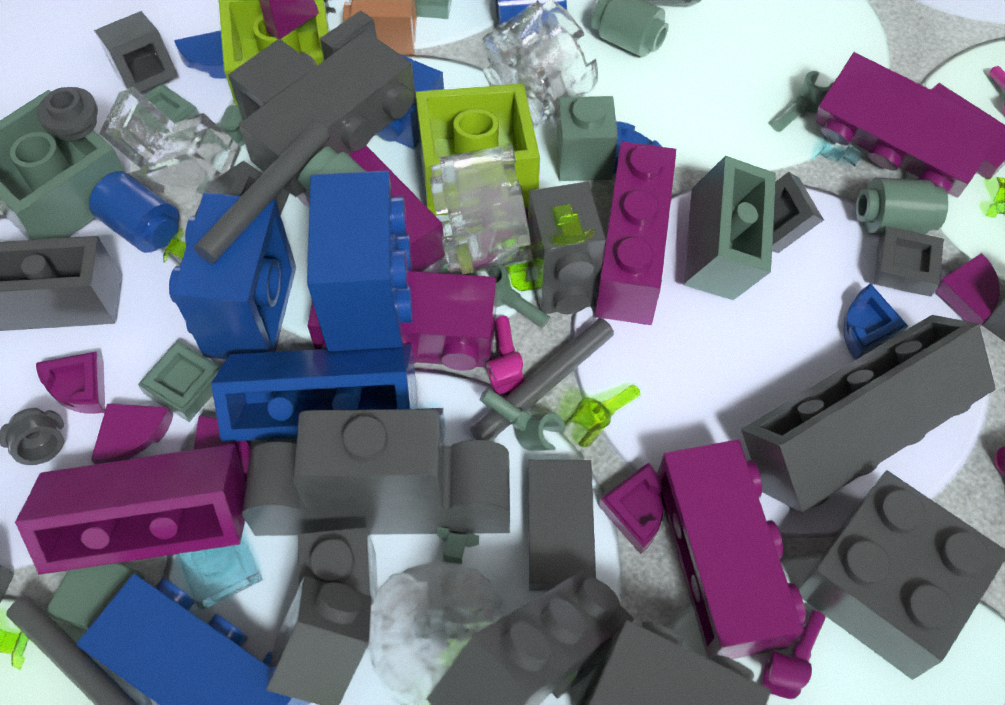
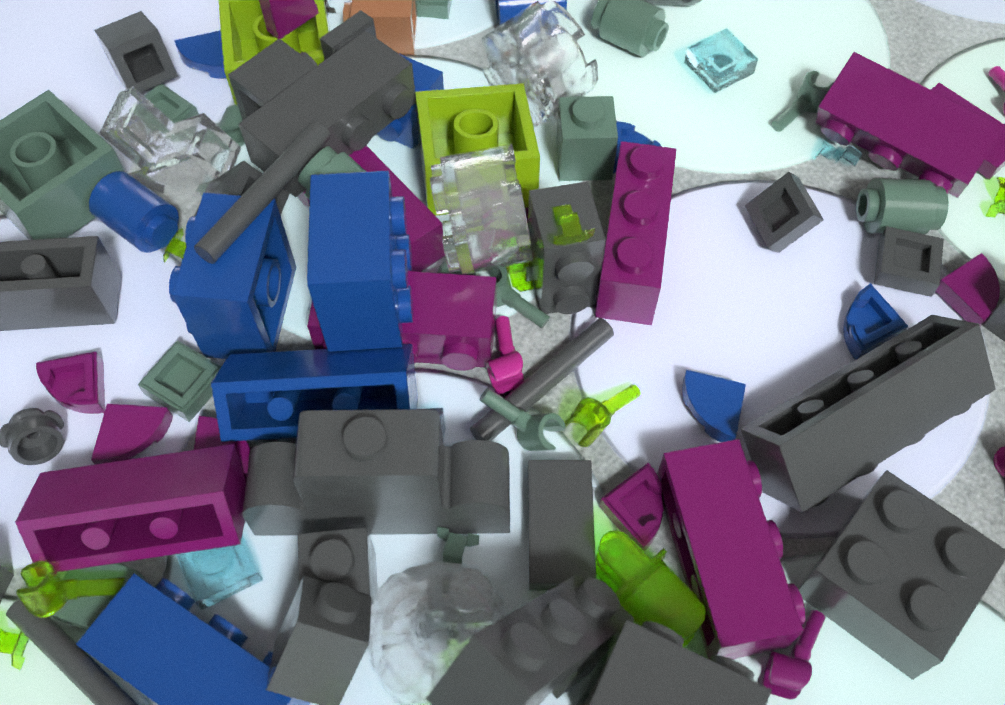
(49, 593): none -> clear neon green hand
(68, 113): dark grey plate -> none
(648, 586): none -> clear neon green arm
(714, 403): none -> blue tile
(720, 60): none -> clear light blue plate
(730, 229): sand green brick -> none

